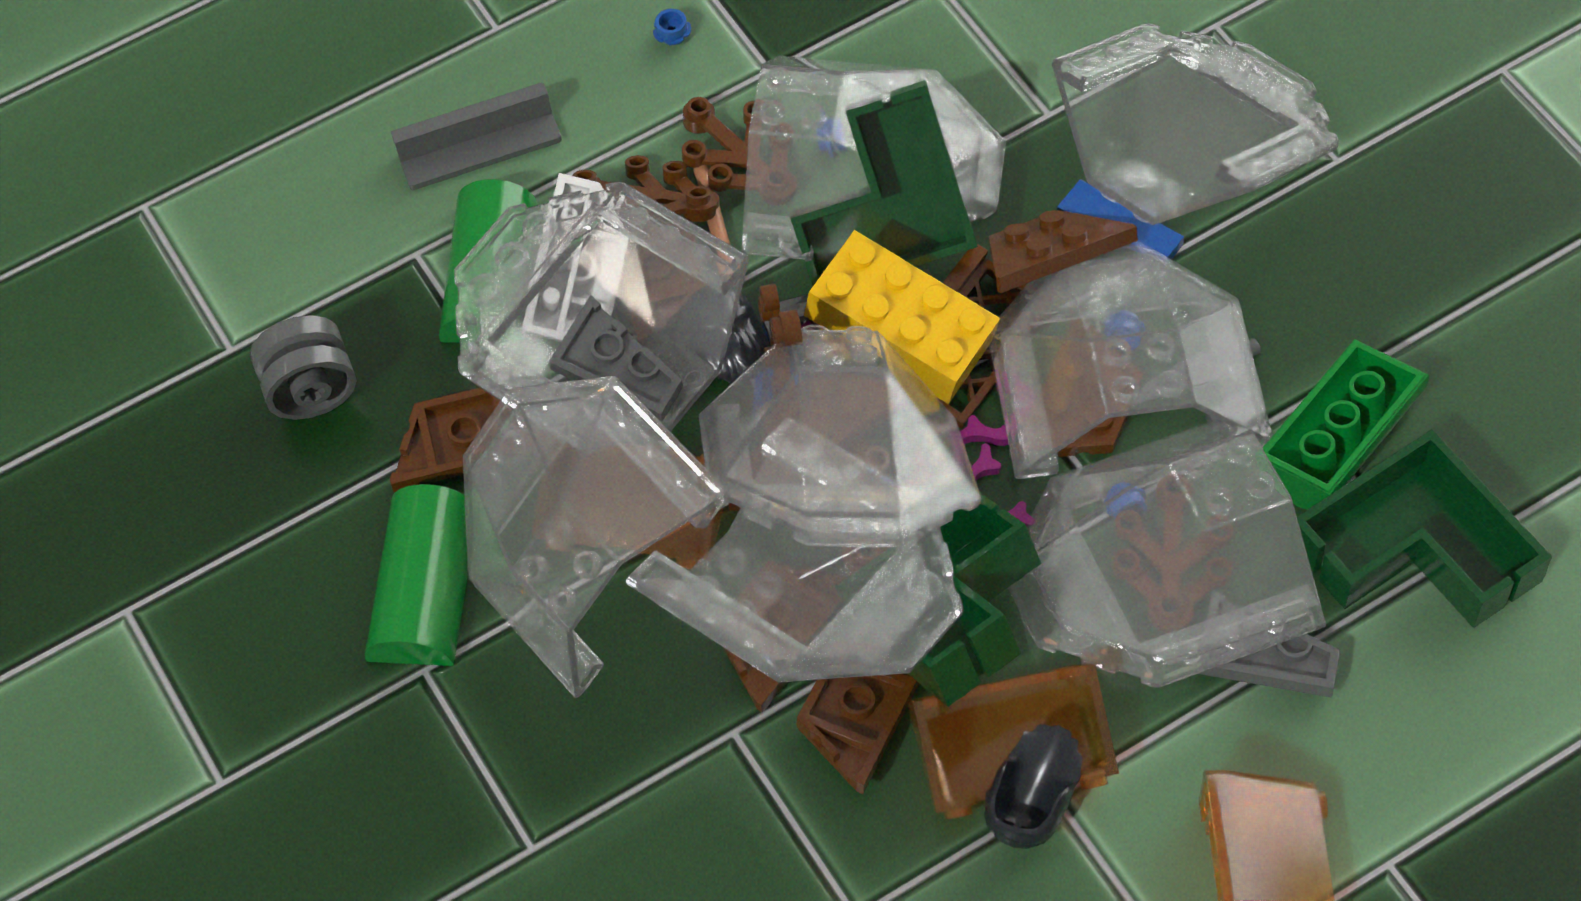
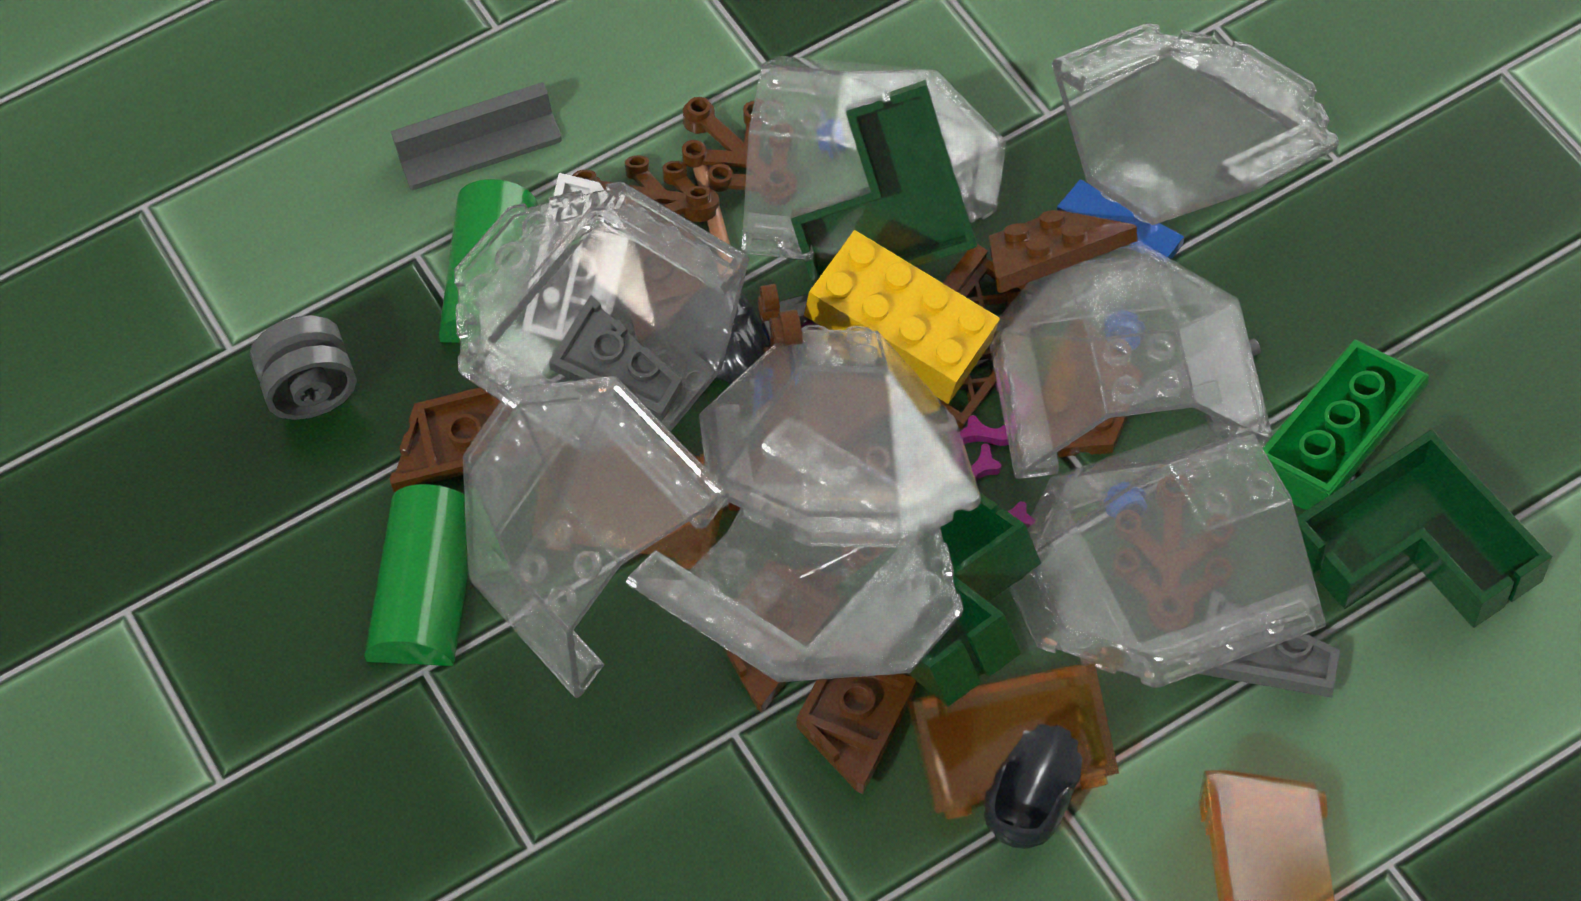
(671, 27): blue plate -> none

